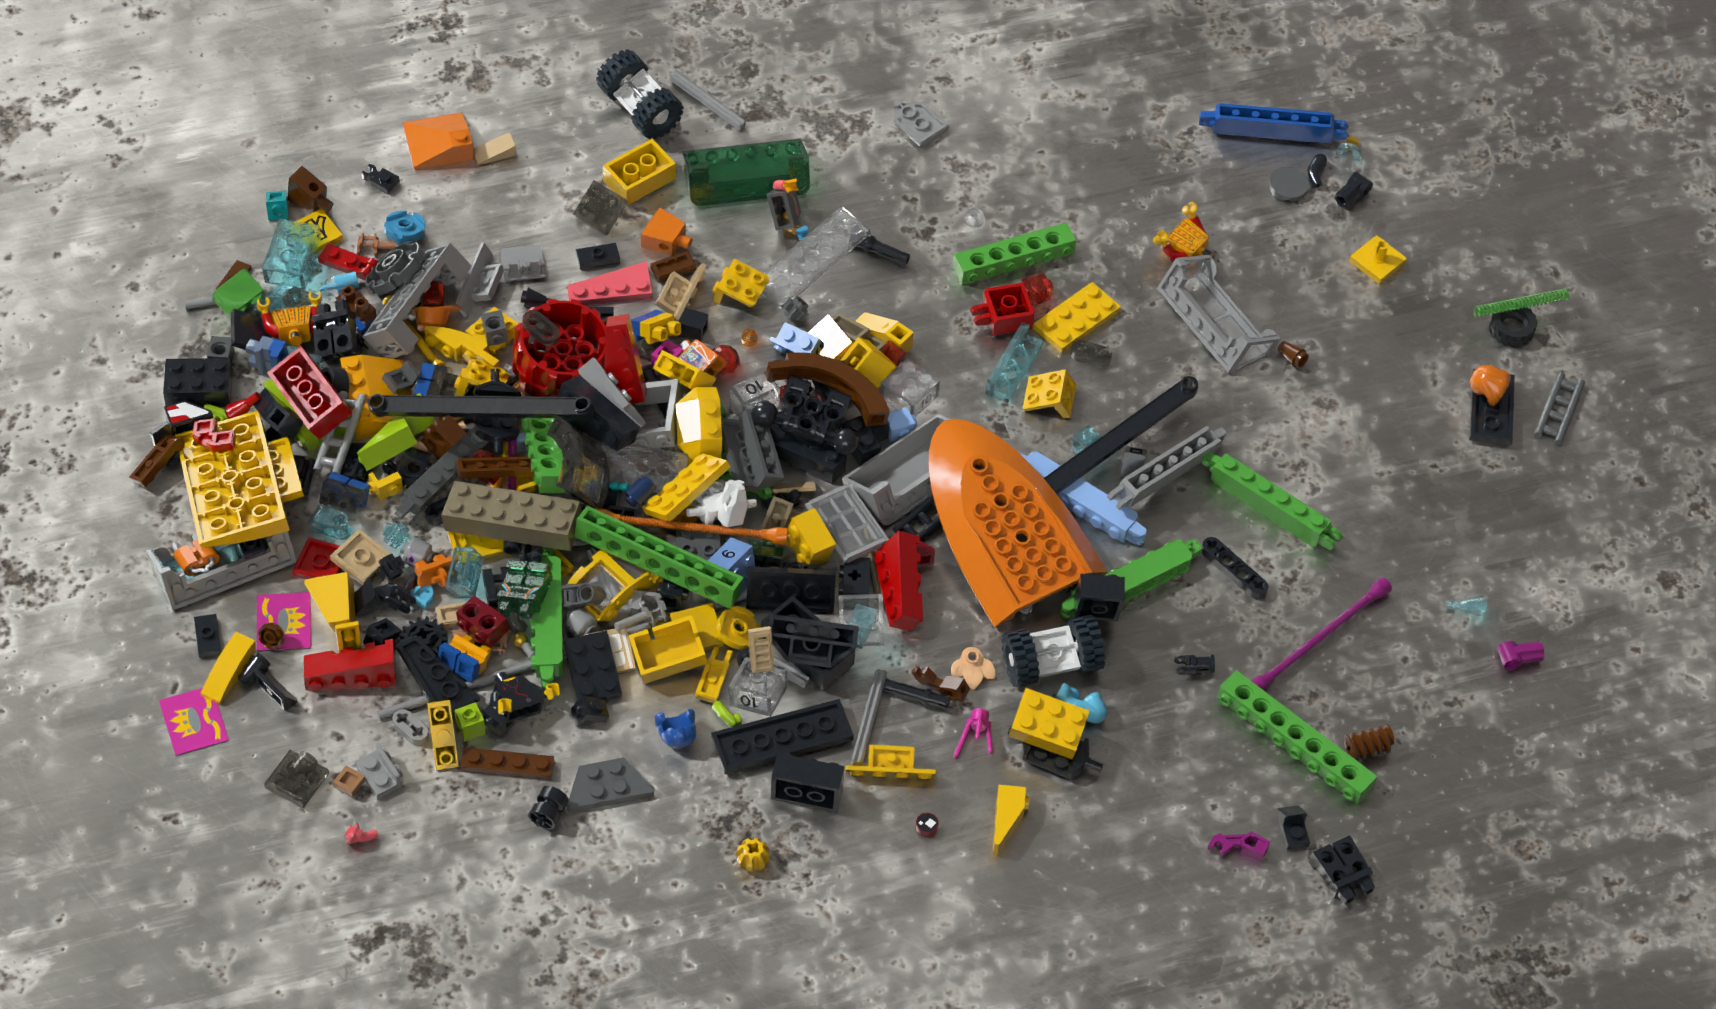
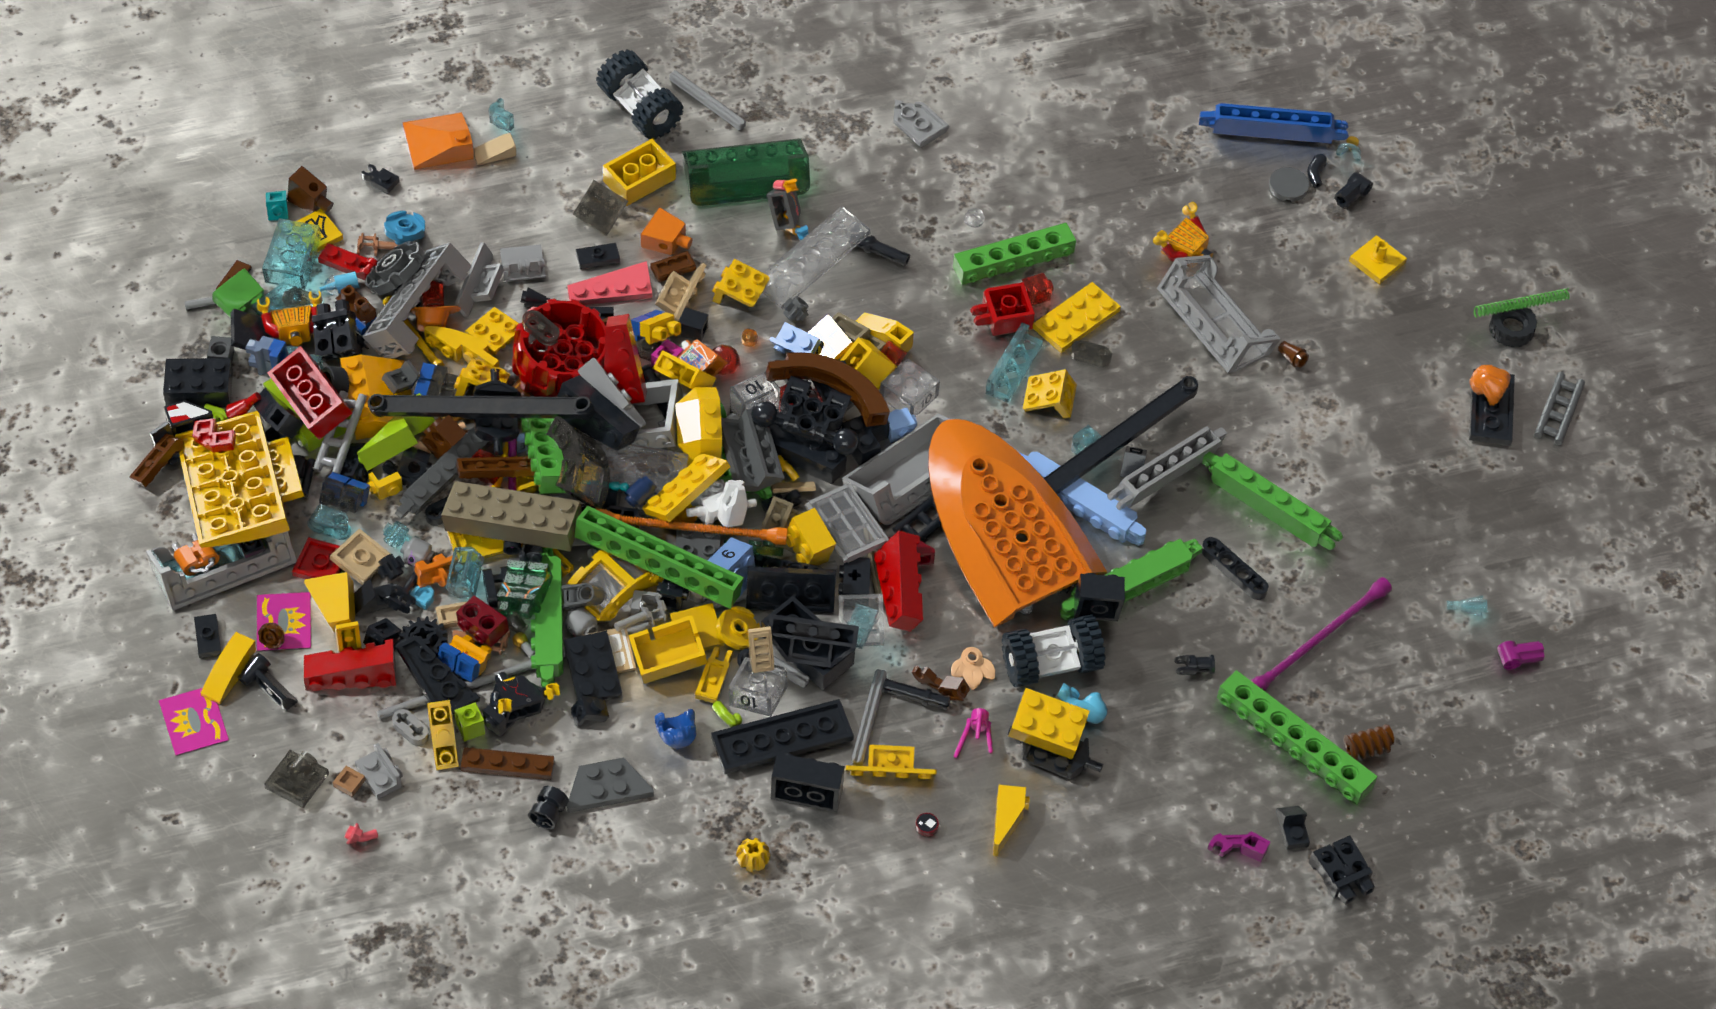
(494, 328): dark grey brick -> none
(501, 117): none -> clear light blue bracket
(788, 469): none -> yellow plate

